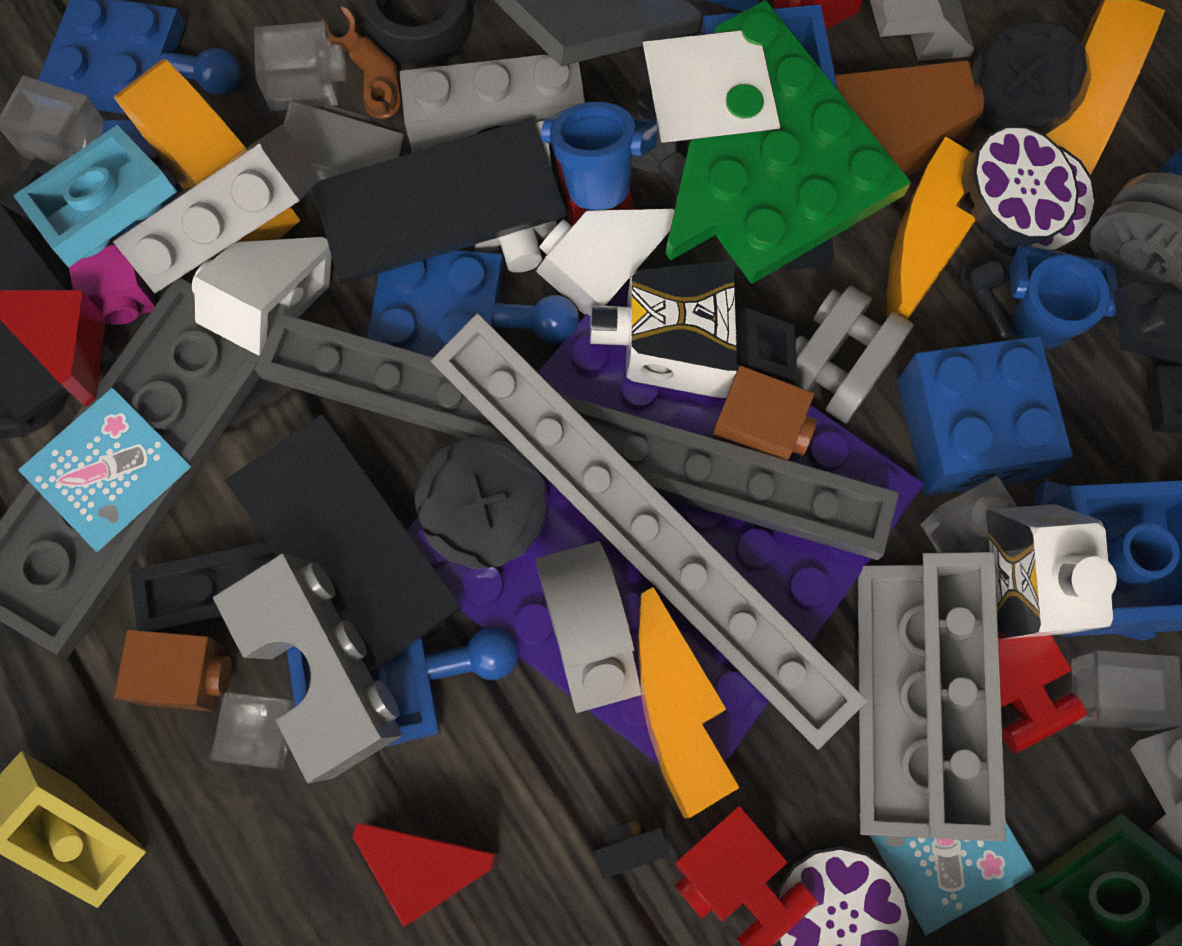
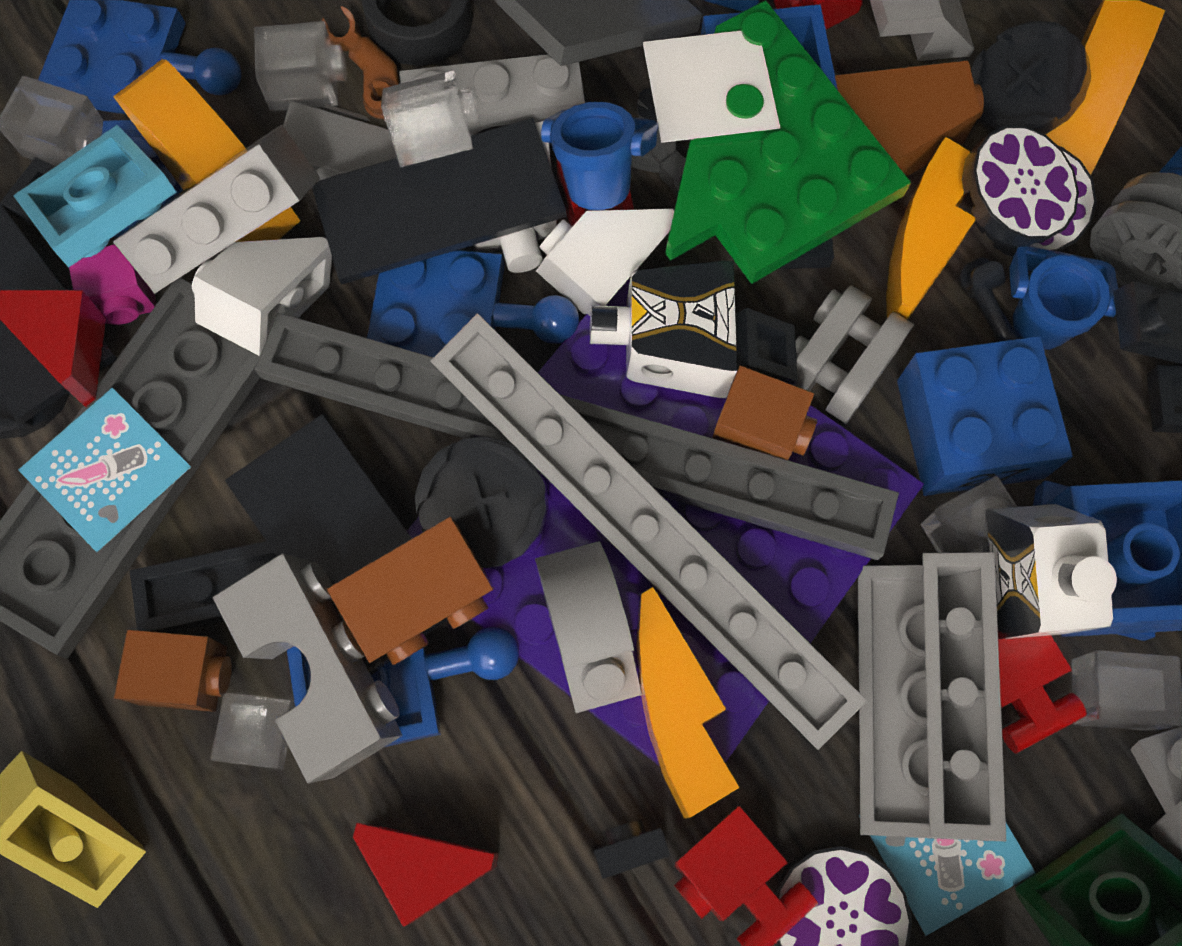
(411, 591): none -> dark orange brick
(429, 117): none -> clear brick

